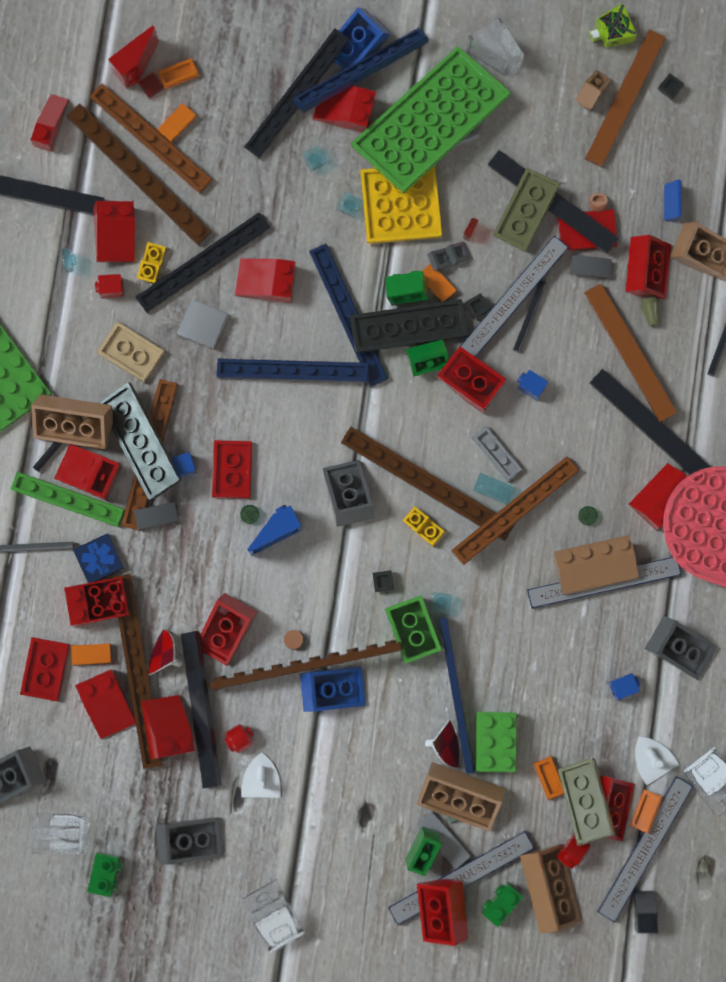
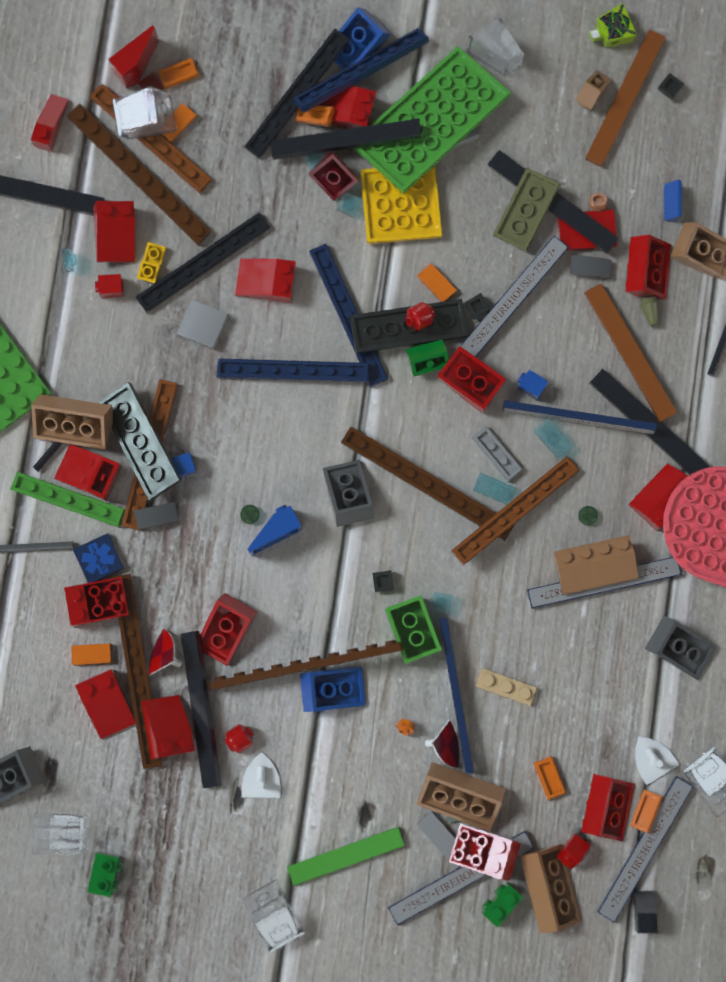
(45, 669): red tile -> none
(130, 352): tan tile -> none
(144, 113): none -> slope
(189, 840): dark grey slope -> none
(232, 469): red tile -> none
(293, 639): nougat tile -> none
(318, 115): none -> orange tile
(333, 176): none -> dark red slope
(345, 856): none -> bright green tile
(346, 139): none -> black tile
(405, 727): none -> orange plate
(406, 288): green brick -> none
(420, 316): none -> red head
(423, 526): yellow slope -> none
(423, 851): green brick -> none
(442, 911): red slope -> none
(448, 256): dark grey slope -> none
(470, 229): clear red tile -> none
(485, 852): none -> slope
(495, 741): bright green brick -> none
(505, 687): none -> tan plate
(529, 317): black bar -> none
(552, 438): none -> clear light blue plate
(579, 417): none -> dark blue tile
(586, 801): olive tile -> none
(624, 686): blue brick -> none

